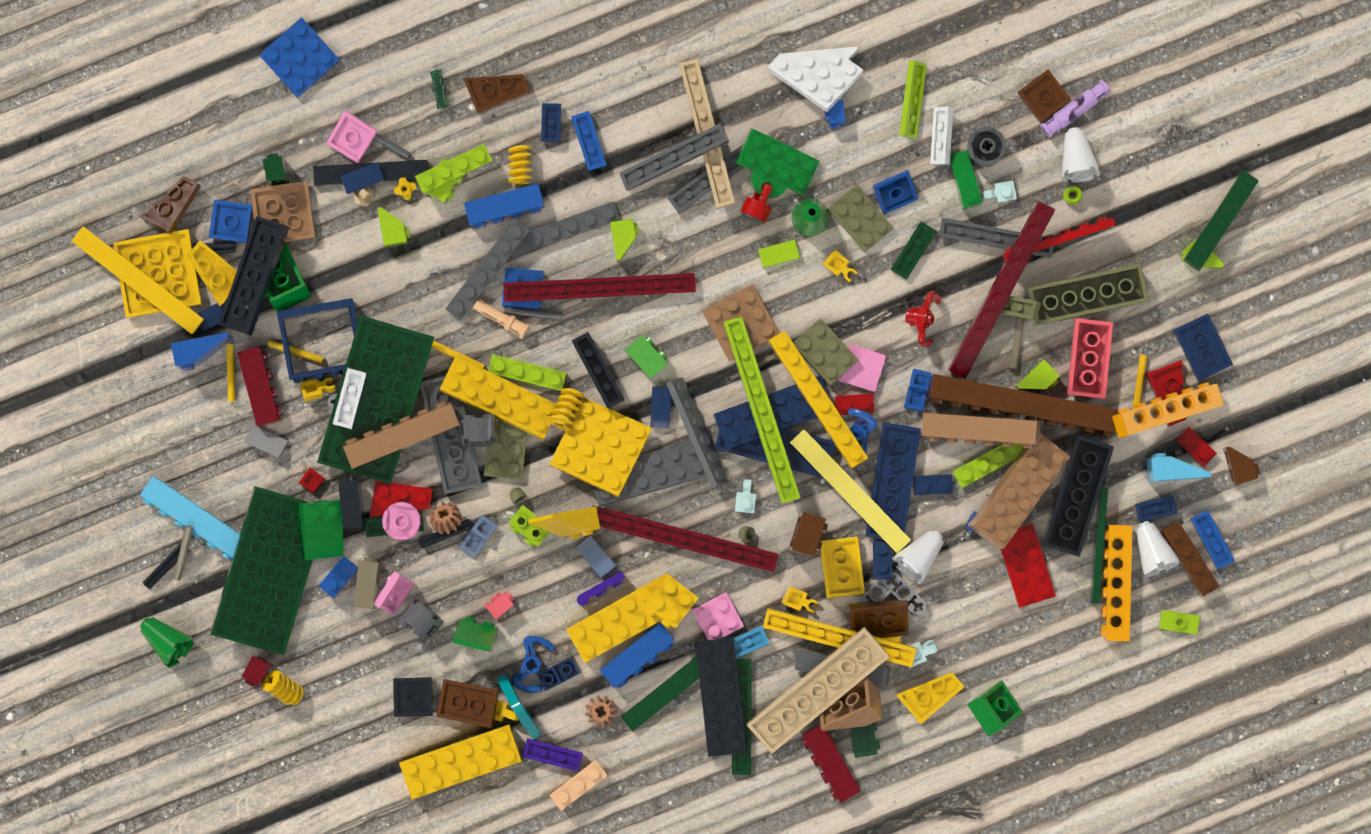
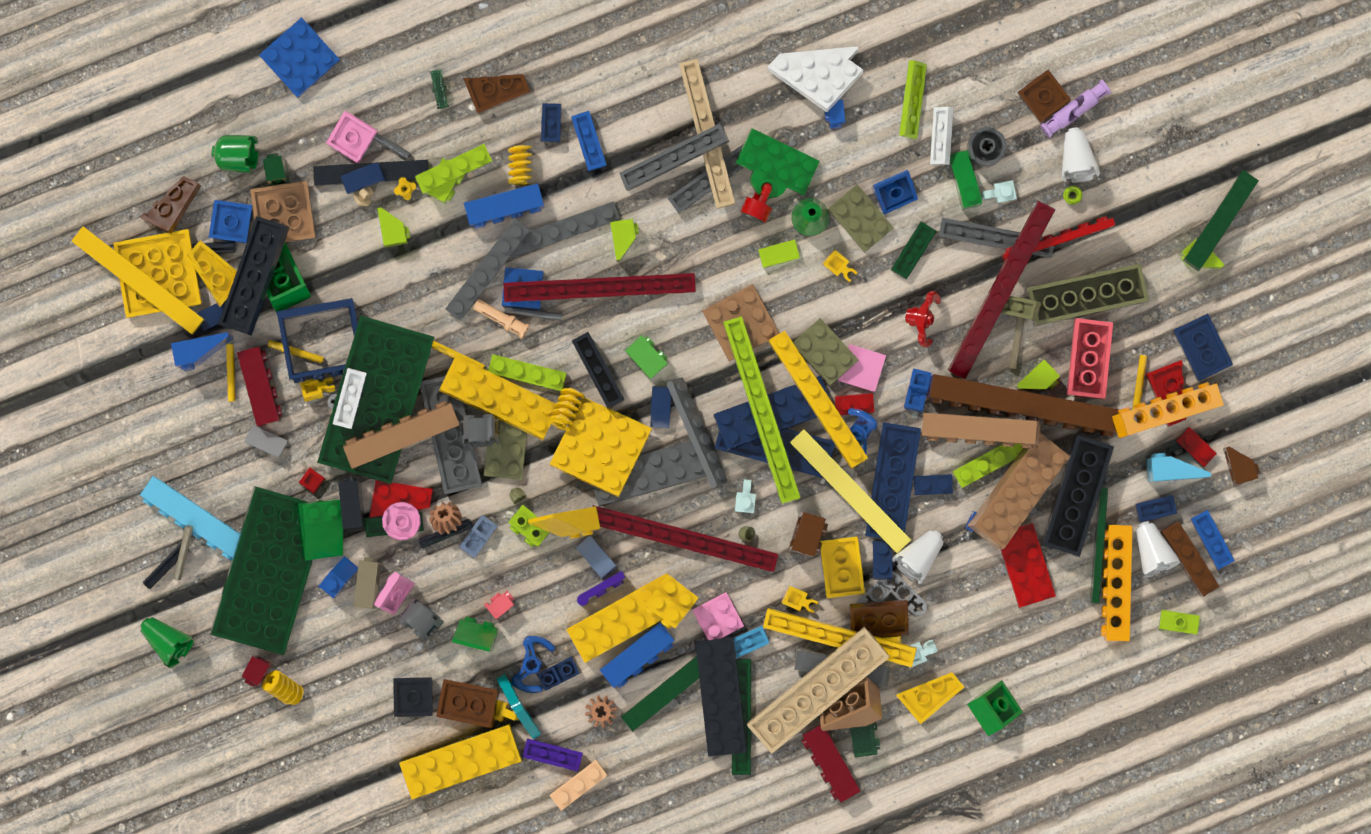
(236, 153): none -> green cylinder

